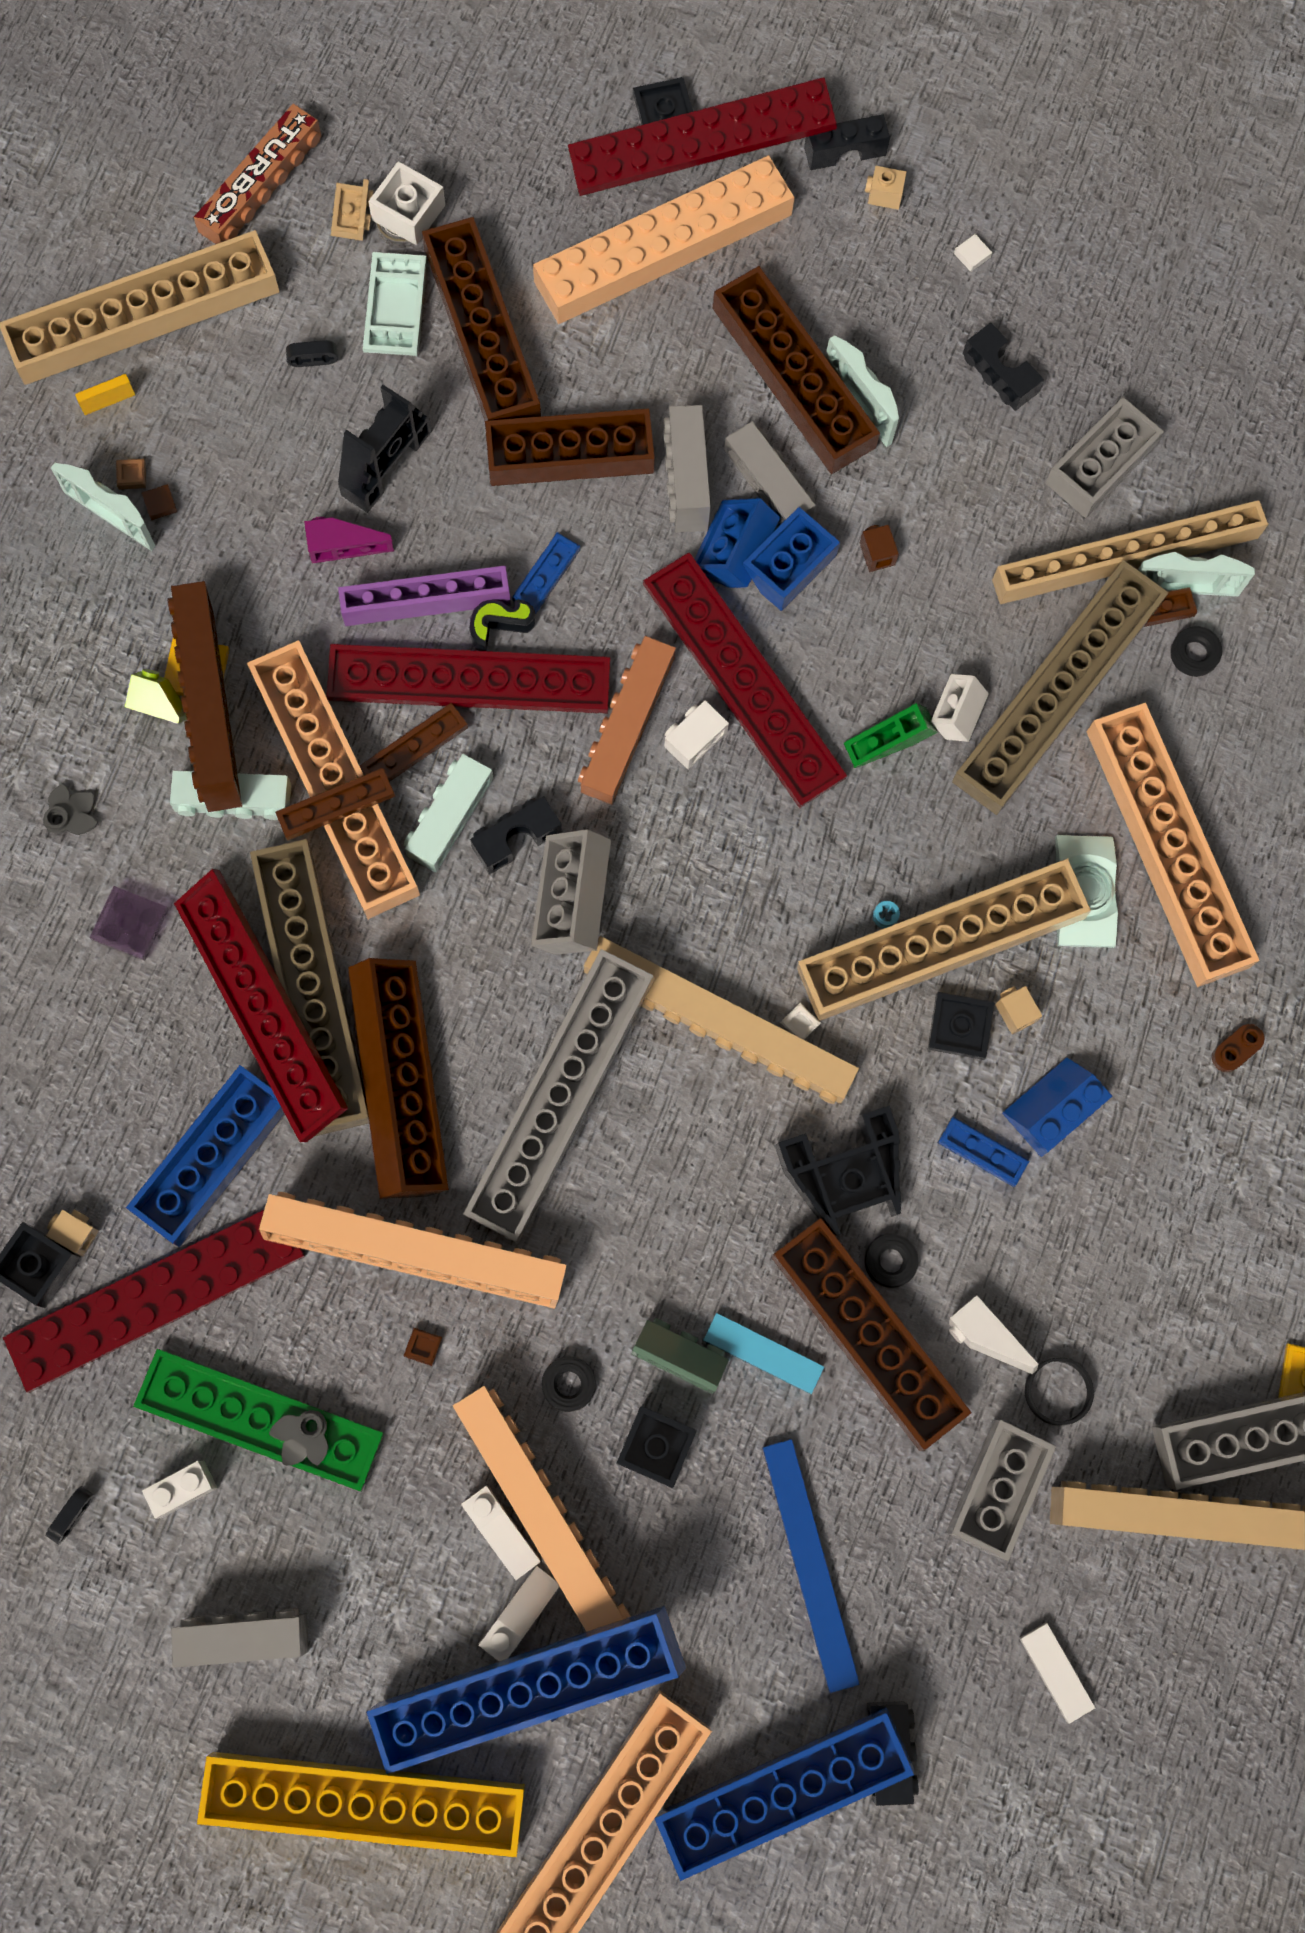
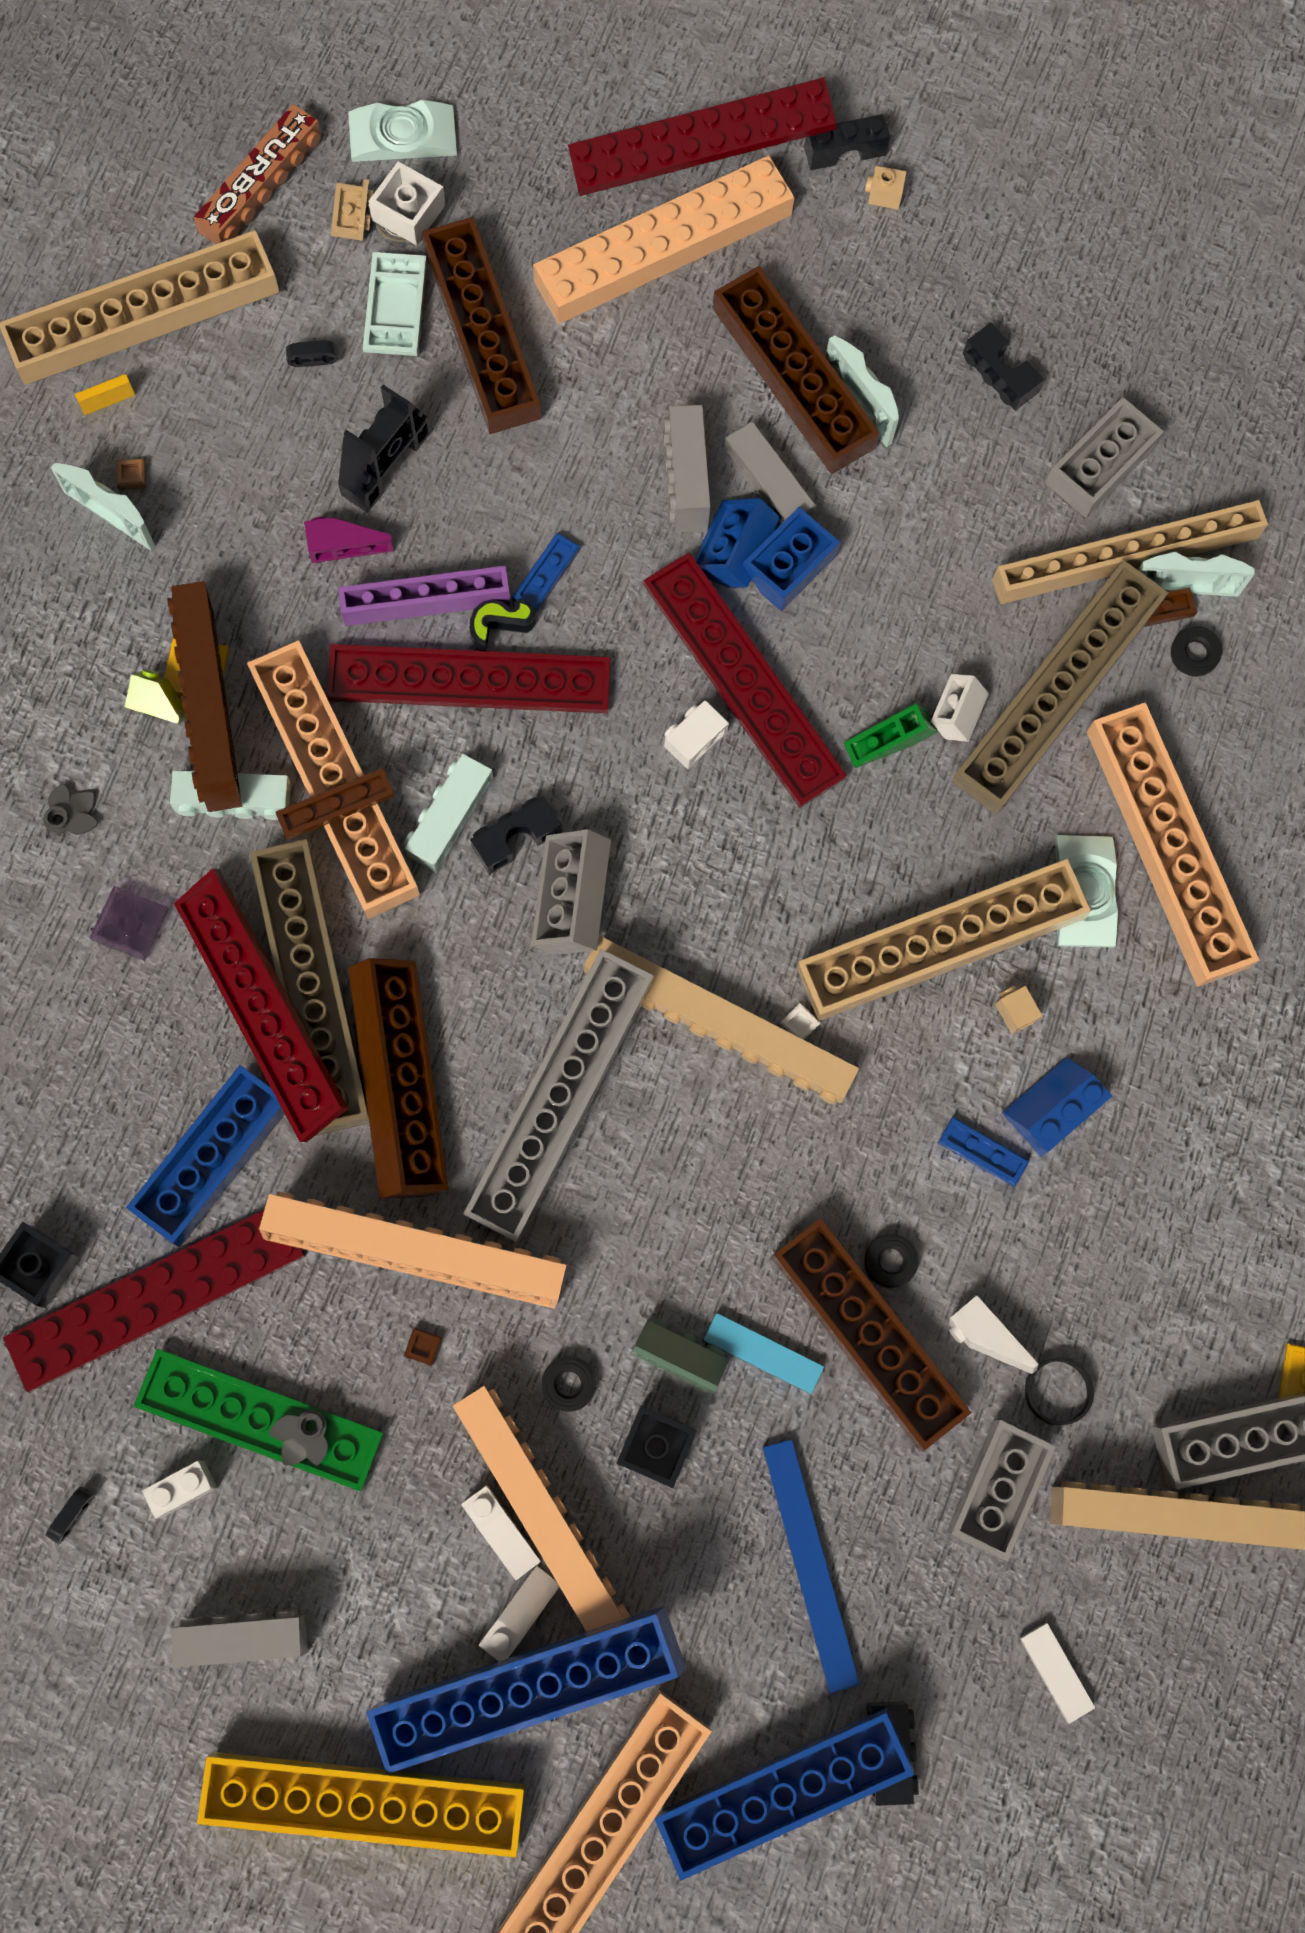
(72, 1231): tan brick -> none
(159, 502): reddish brown tile -> none
(402, 131): none -> light aqua slope
(417, 743): reddish brown plate -> none
(569, 447): reddish brown brick -> none
(628, 719): nougat brick -> none
(662, 100): black plate -> none
(849, 1178): black wedge -> none
(878, 547): reddish brown brick -> none
(878, 910): medium azure bush -> none
(961, 1025): black plate -> none
(973, 252): white tile -> none
(1239, 1047): reddish brown plate -> none

